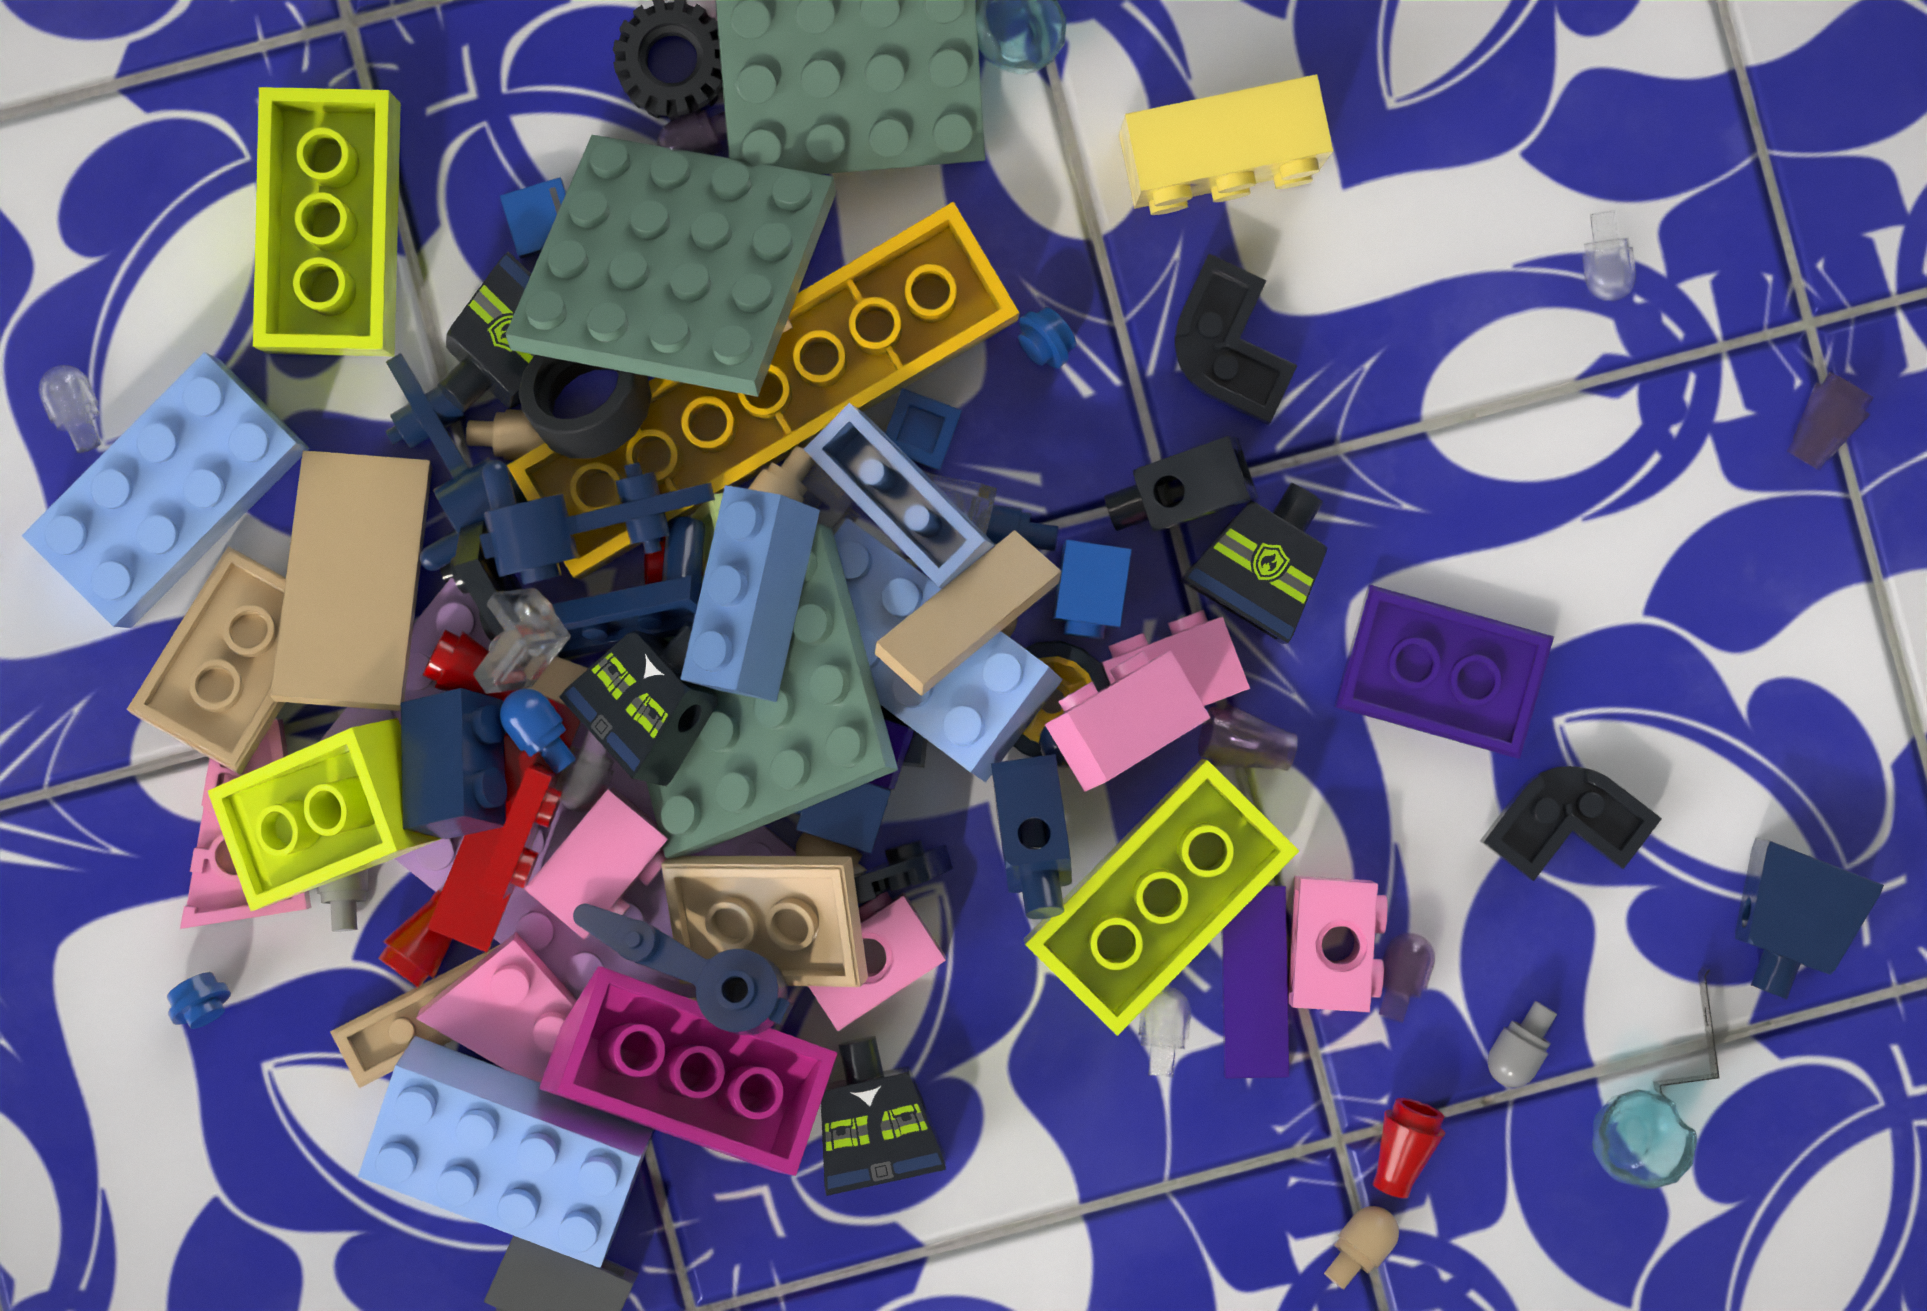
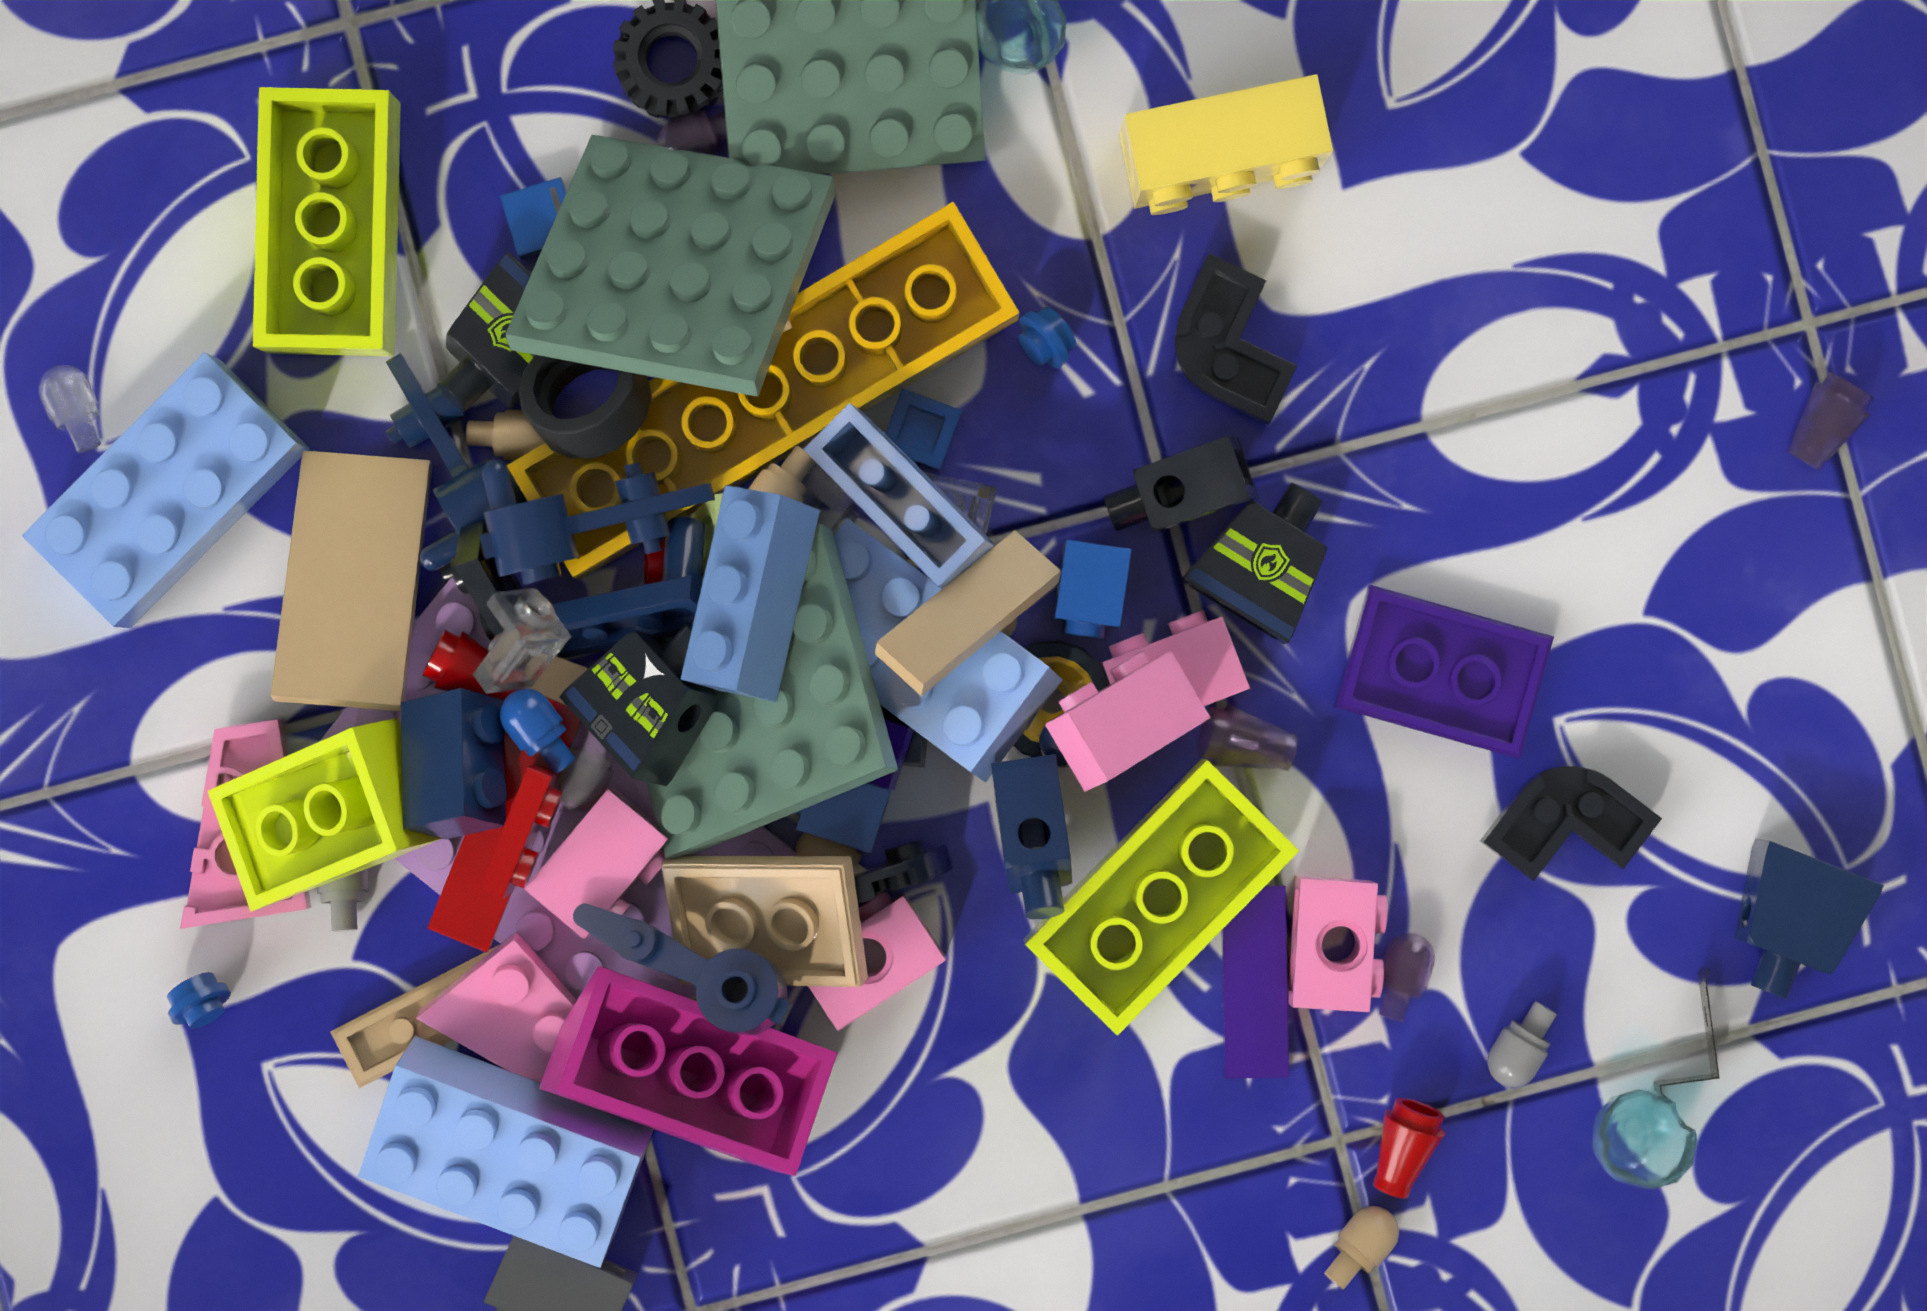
(220, 665): tan tile -> none
(414, 949): red cone -> none
(875, 1124): torso -> none
(1007, 519): dark blue cylinder -> none
(1164, 1028): clear cylinder -> none
(1608, 260): clear cylinder -> none

